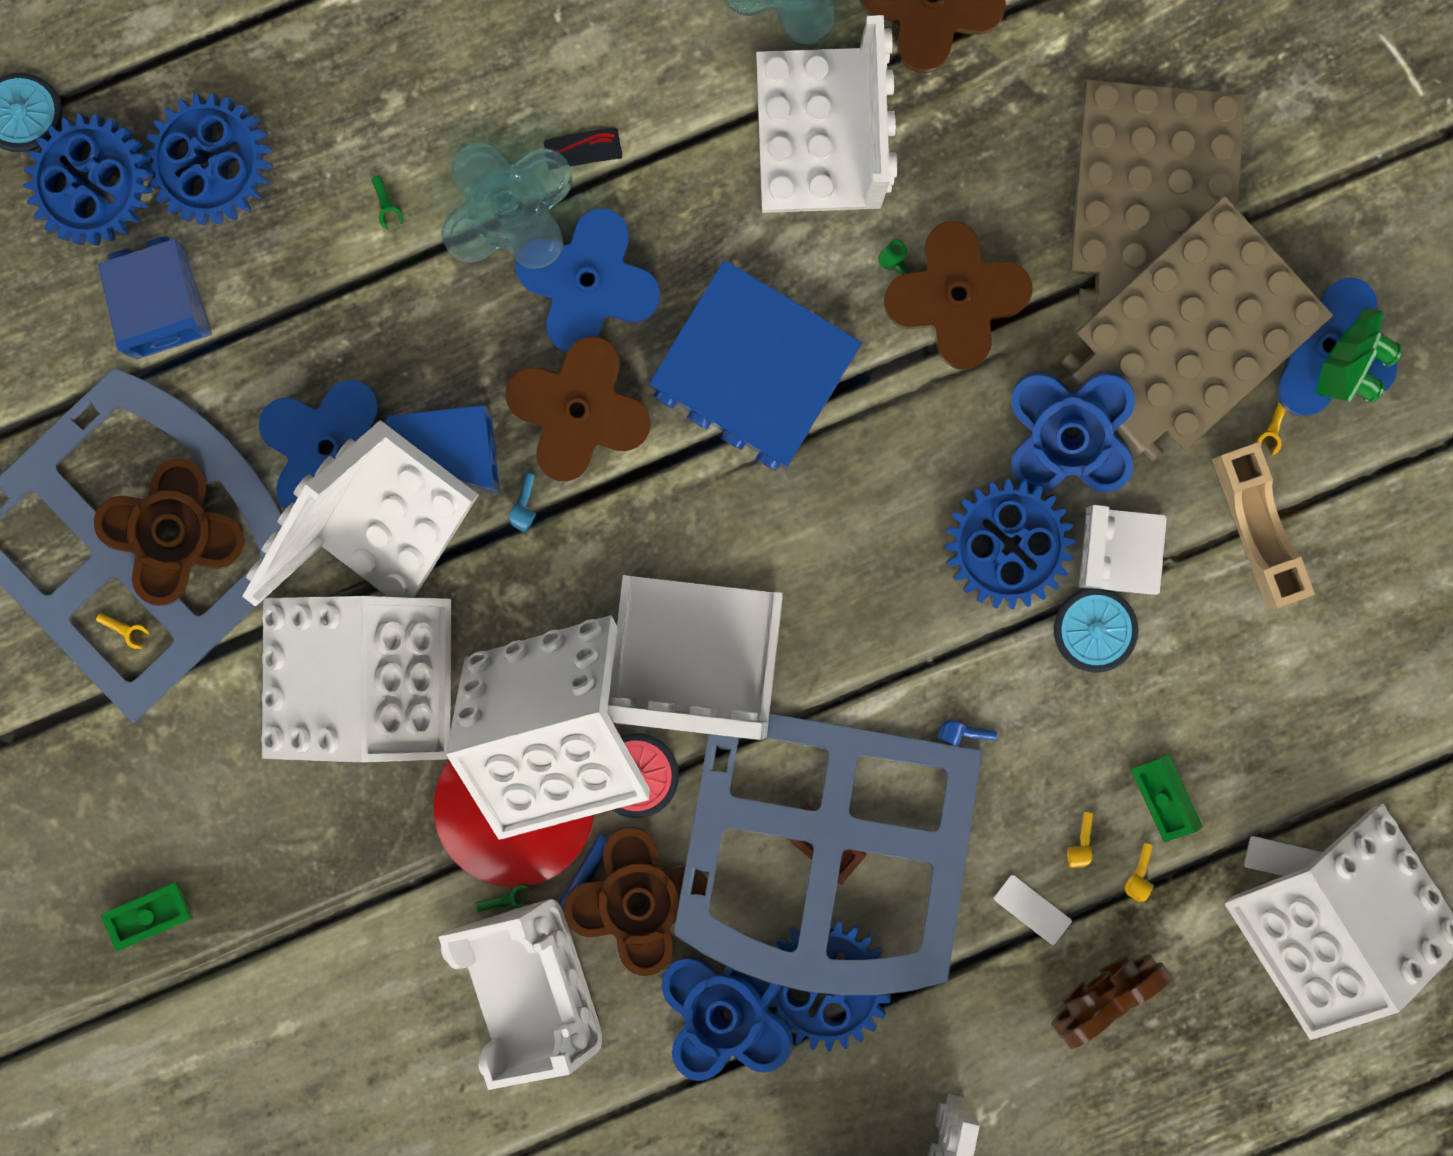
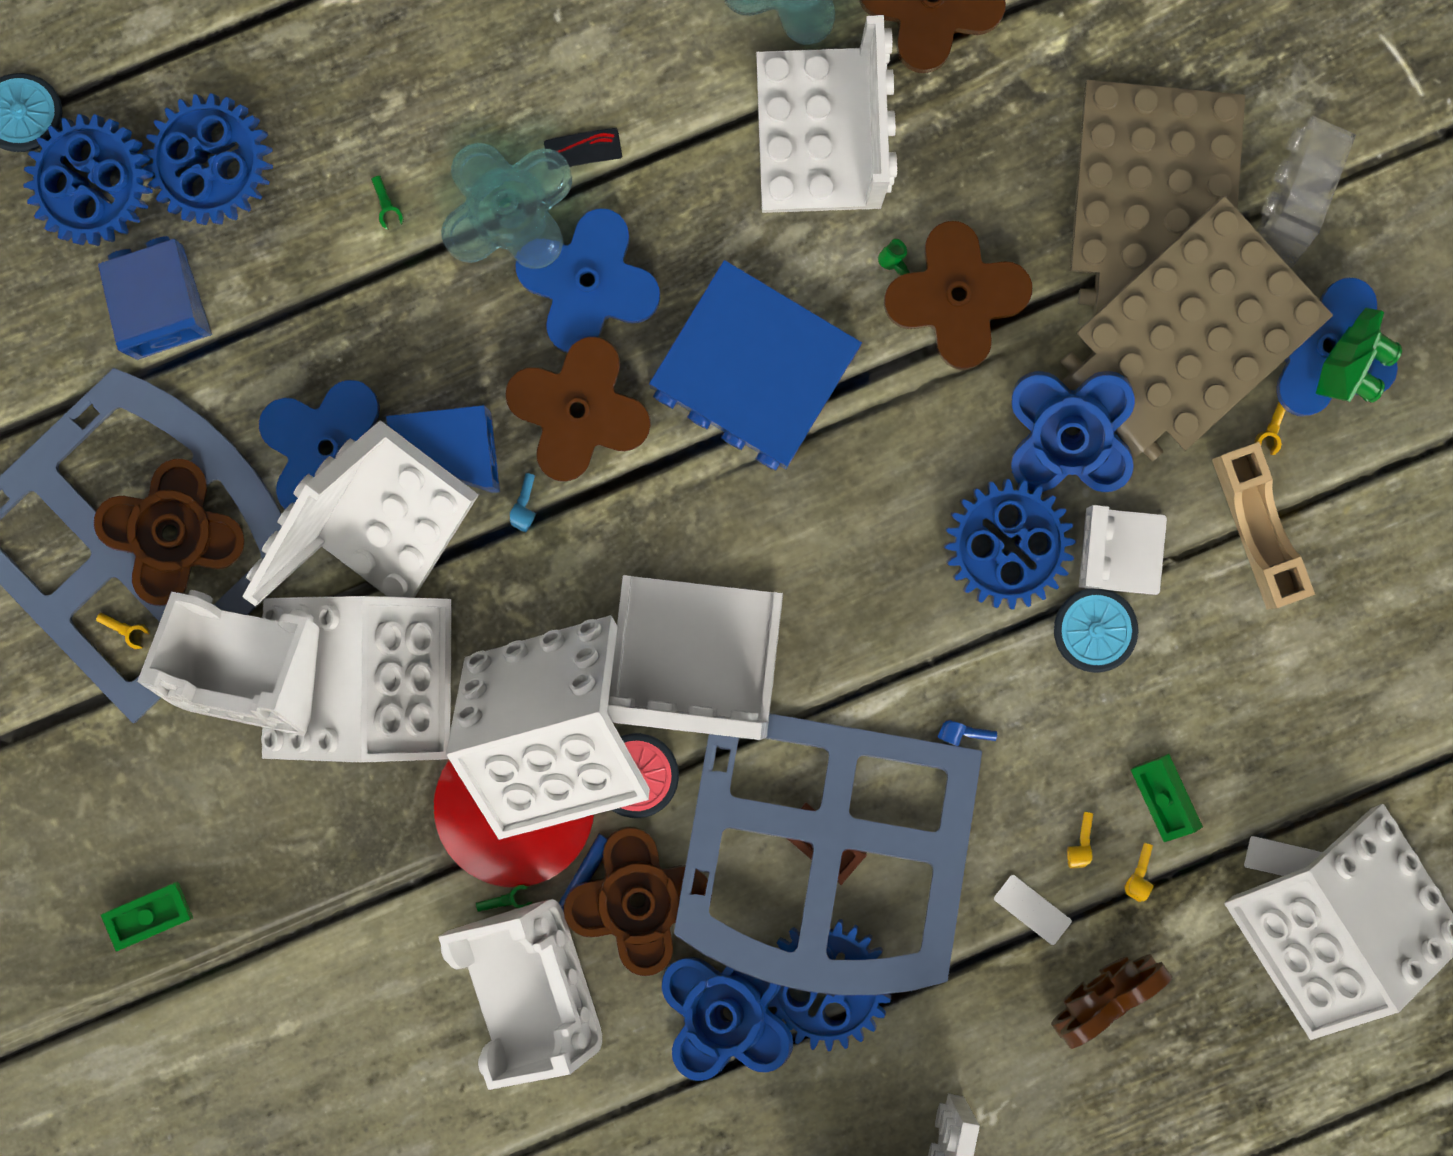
(234, 663): none -> white windscreen
(1304, 187): none -> clear wedge

